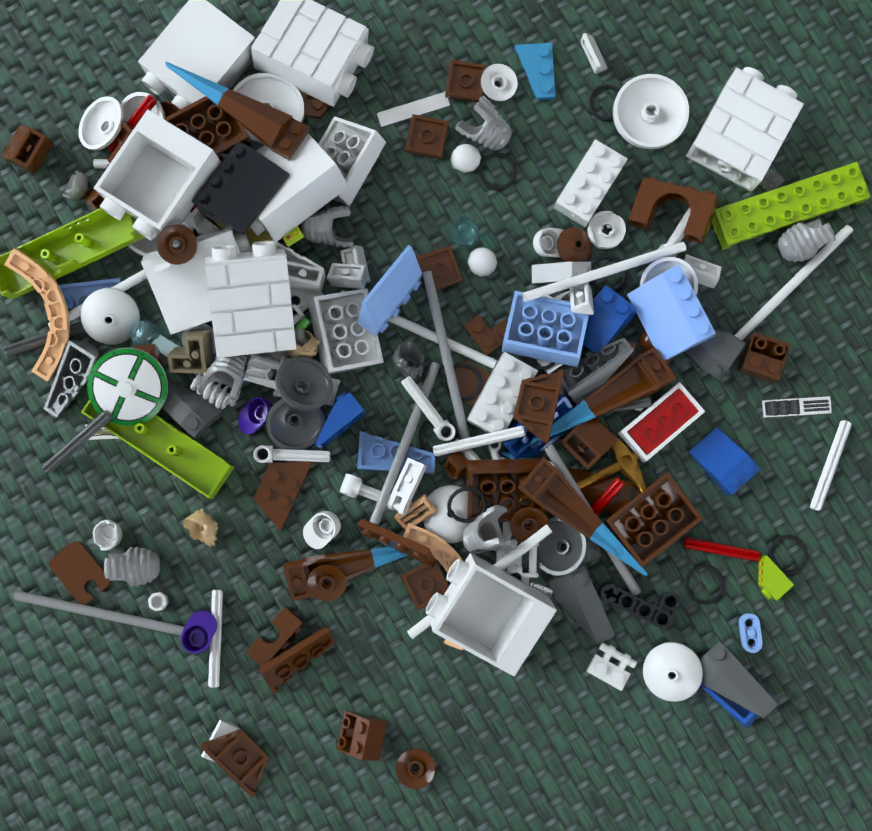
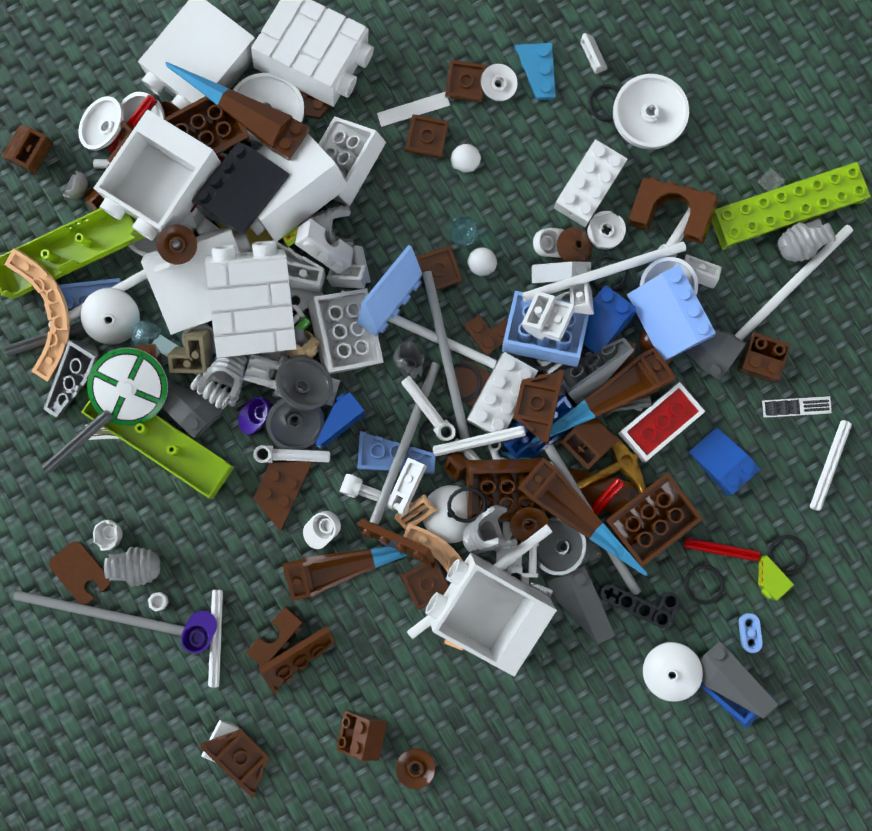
(202, 527): tan hair -> none
(312, 240): none -> white arch
(326, 590): reddish brown dish -> none
(493, 132): light grey hair -> none
(497, 187): black piece -> none
(547, 317): none -> white brick
(609, 672): white plate -> none
(745, 128): white brick -> none

